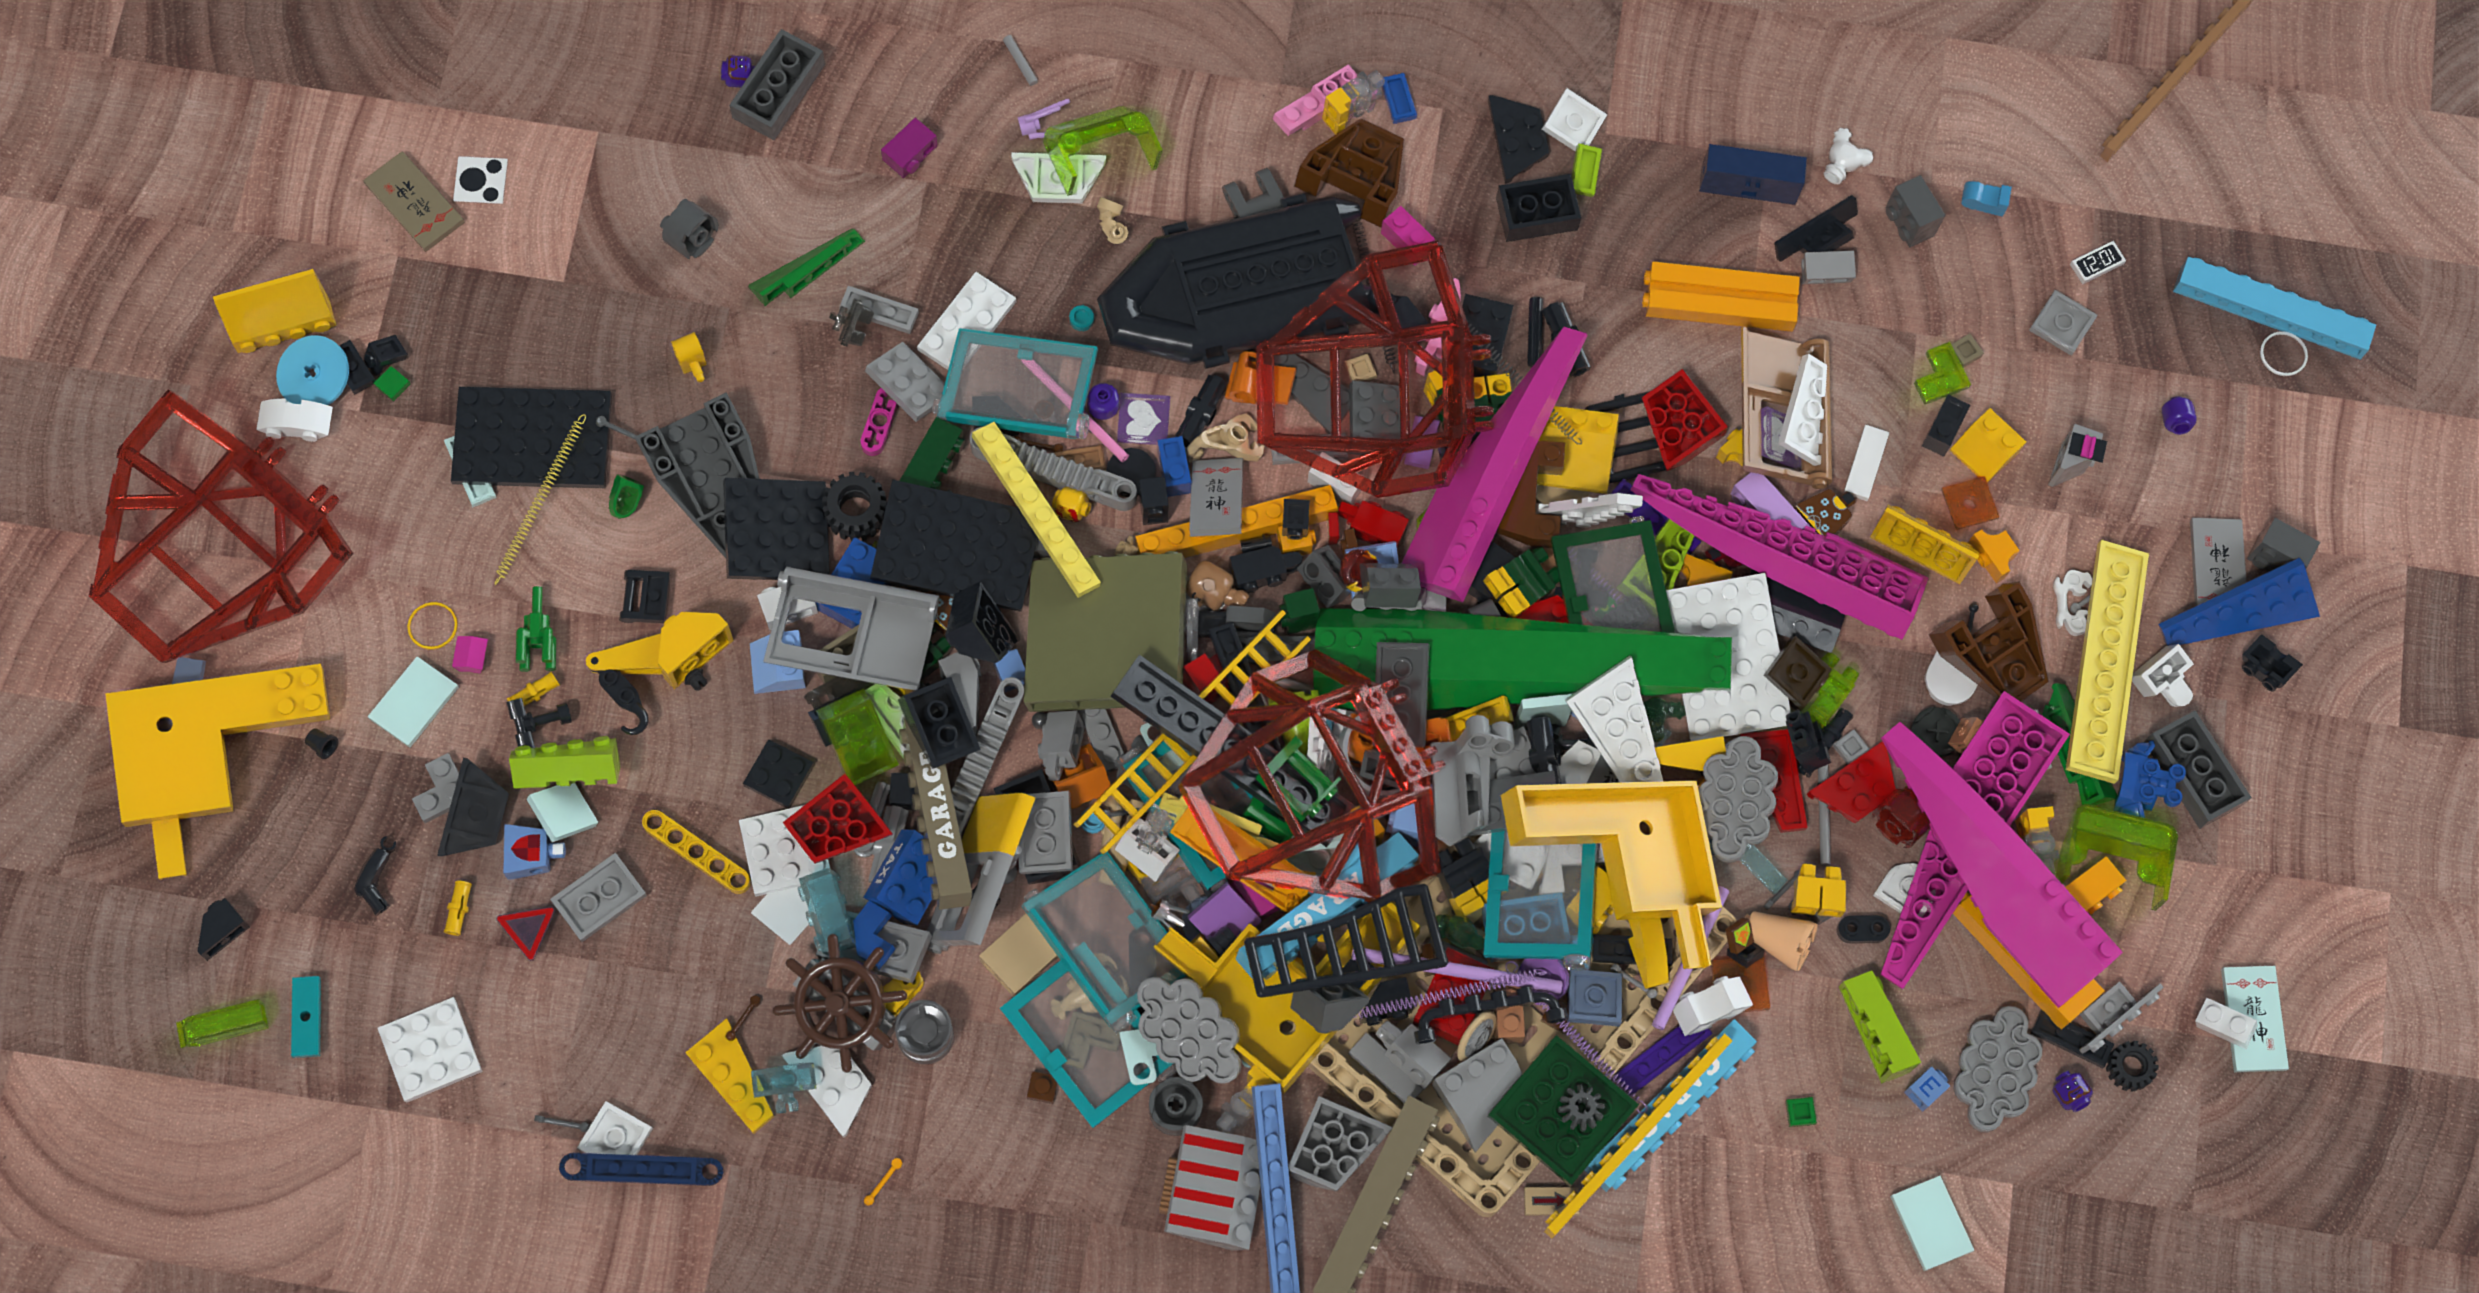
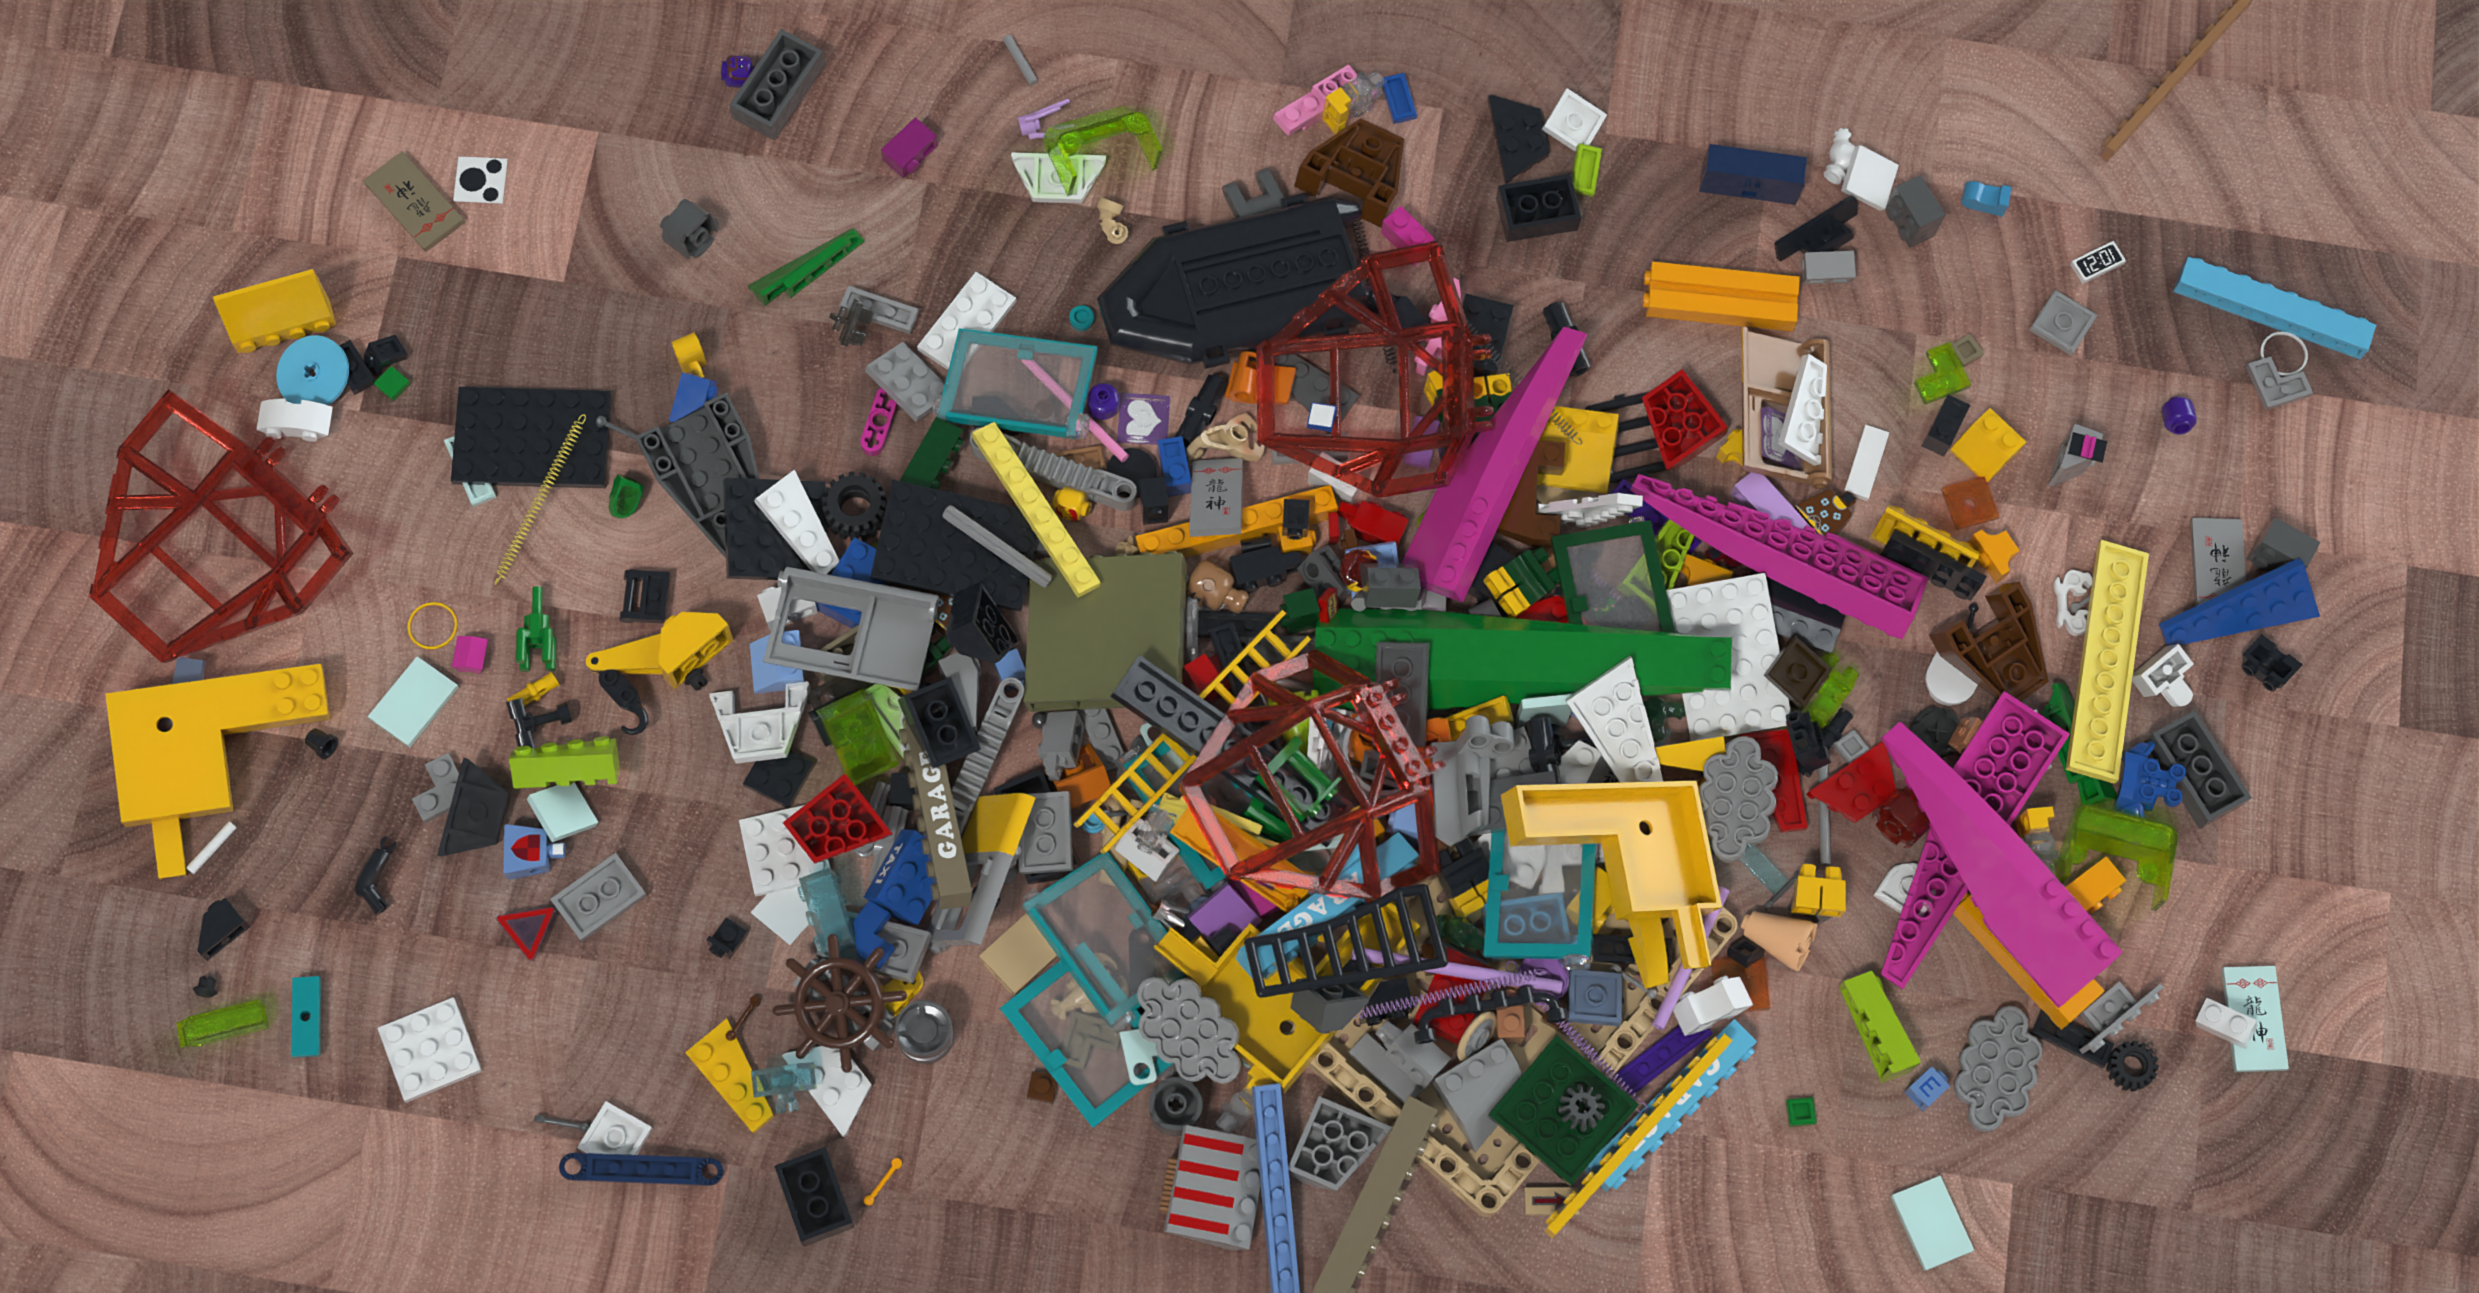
(205, 987): none -> black piece
(211, 847): none -> white piece
(457, 908): yellow pin -> none
(690, 840): yellow beam -> none
(691, 395): none -> blue slope
(726, 939): none -> black bracket
(761, 733): none -> white wing
(798, 523): none -> white wing
(814, 1196): none -> black brick
(997, 546): none -> light grey axle
(1056, 448): reddish brown hinge -> none
(1249, 617): dark grey piece -> none
(1321, 417): none -> white tile
(1328, 605): none -> red tile
(1360, 368): tan tile -> none
(1374, 411): dark grey plate -> none
(1535, 330): black axle -> none
(1739, 935): tile -> none
(1864, 929): black plate -> none
(1869, 177): none -> white tile
(1939, 568): none -> black plate
(2072, 1091): dark purple head -> none
(2276, 390): none -> light grey plate

